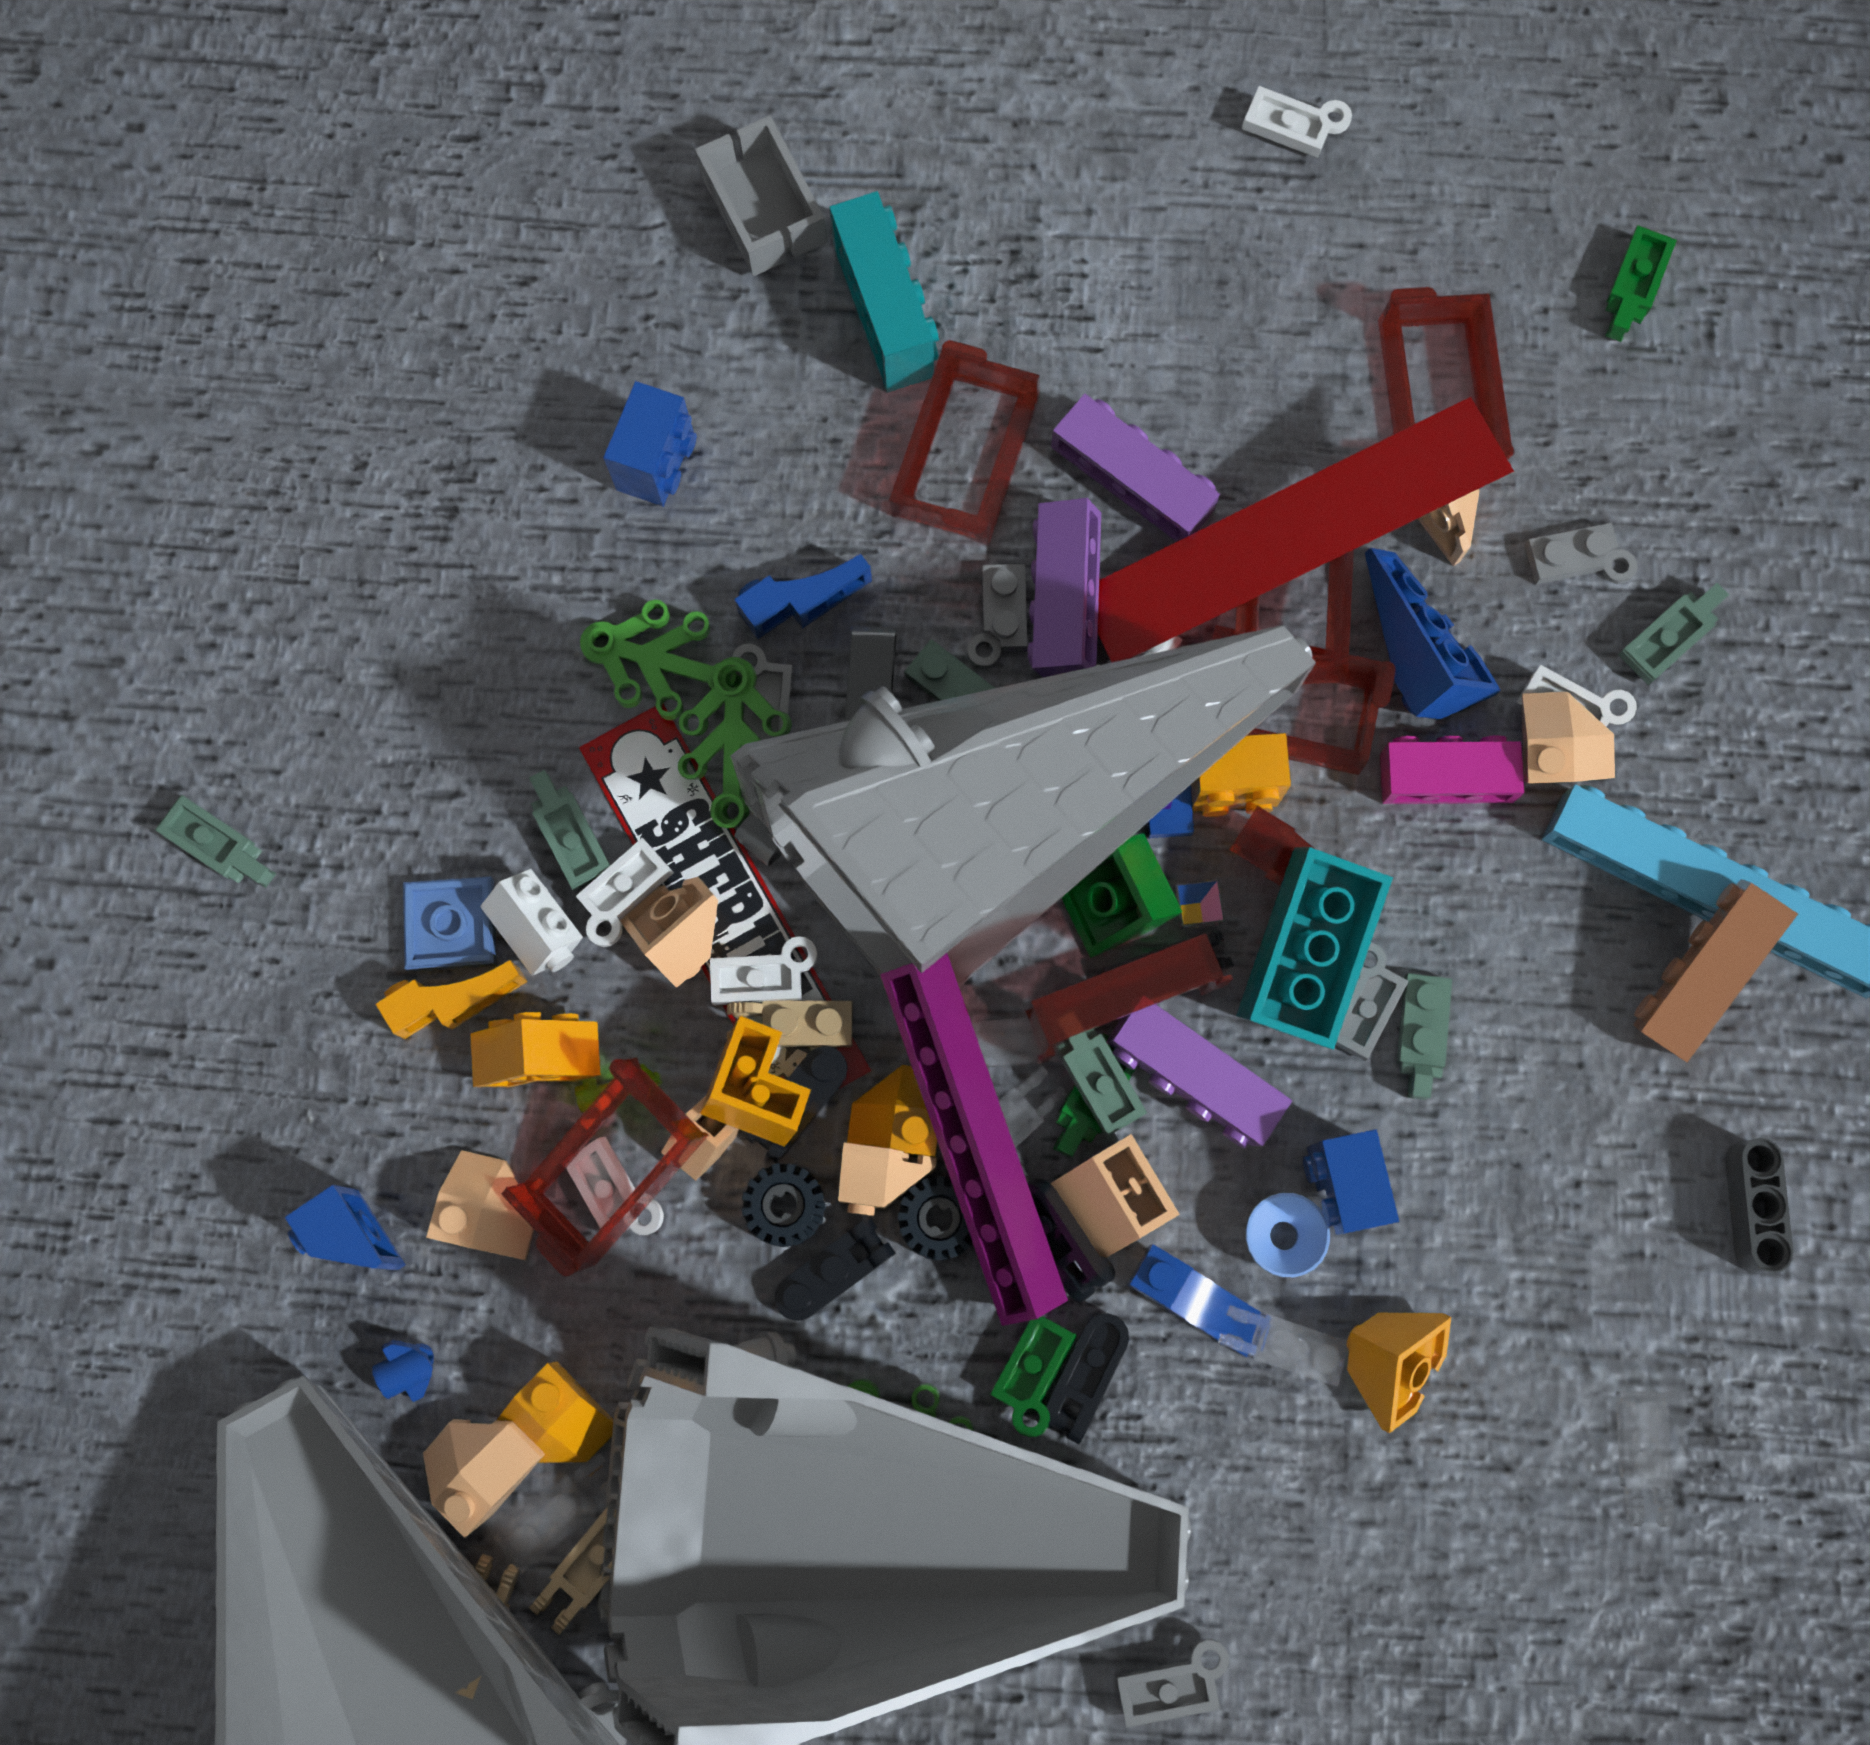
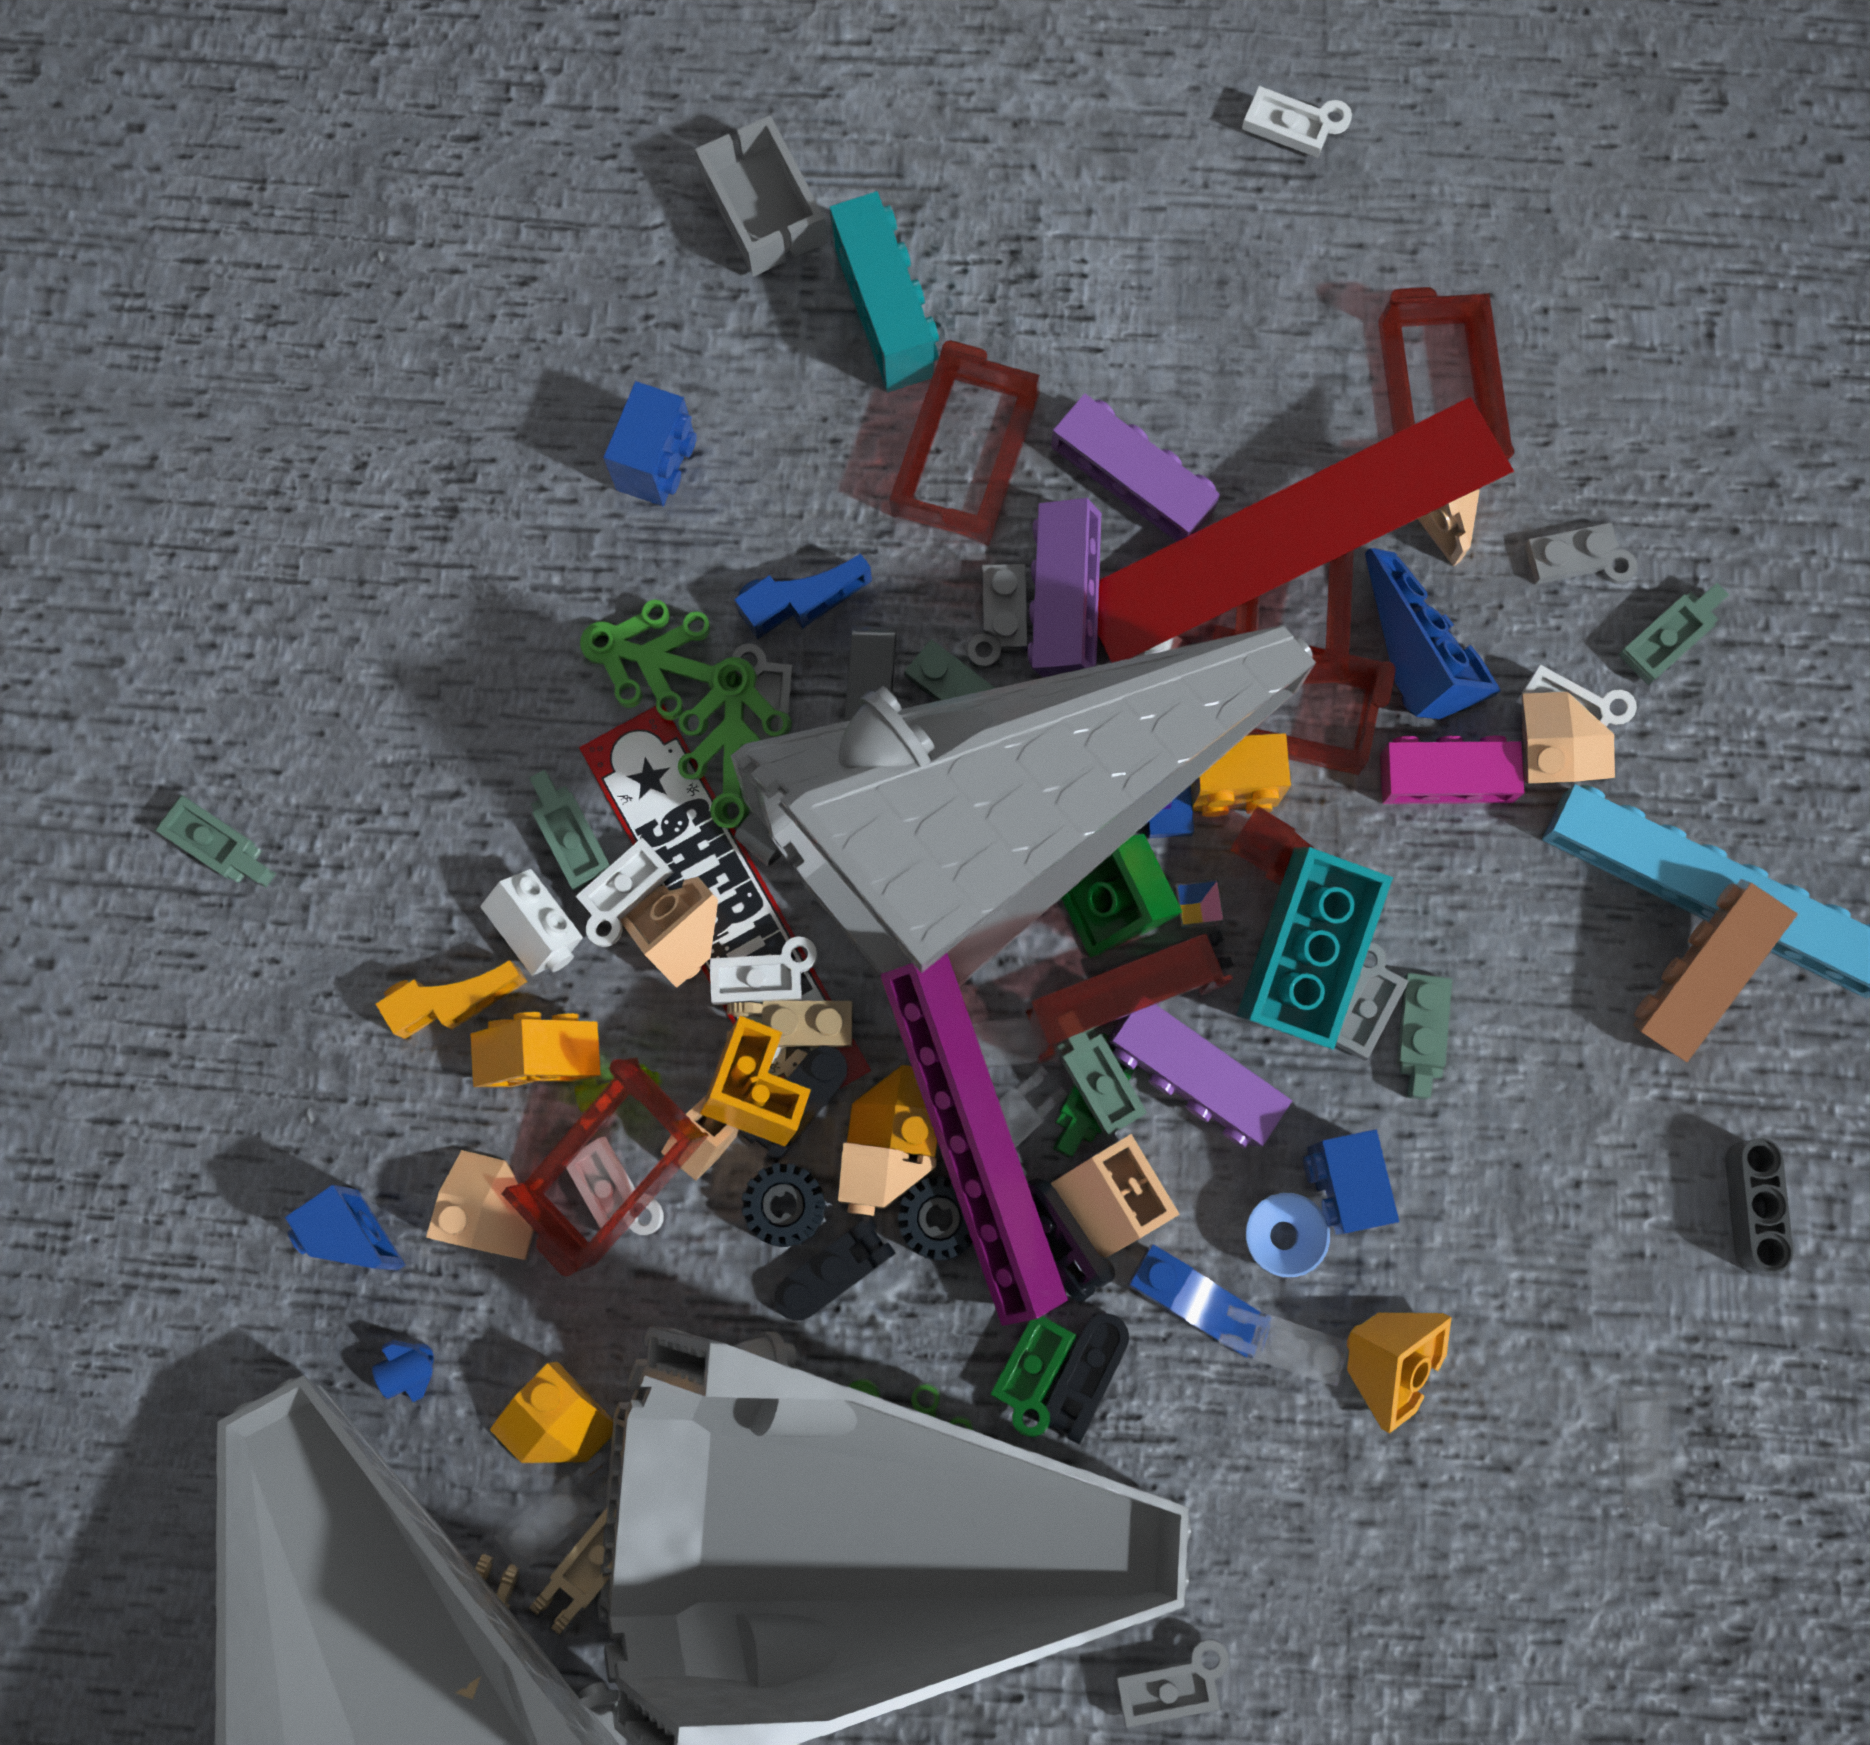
(447, 924): medium blue tile -> none
(476, 1469): light nougat slope -> none
(1637, 279): green hinge -> none

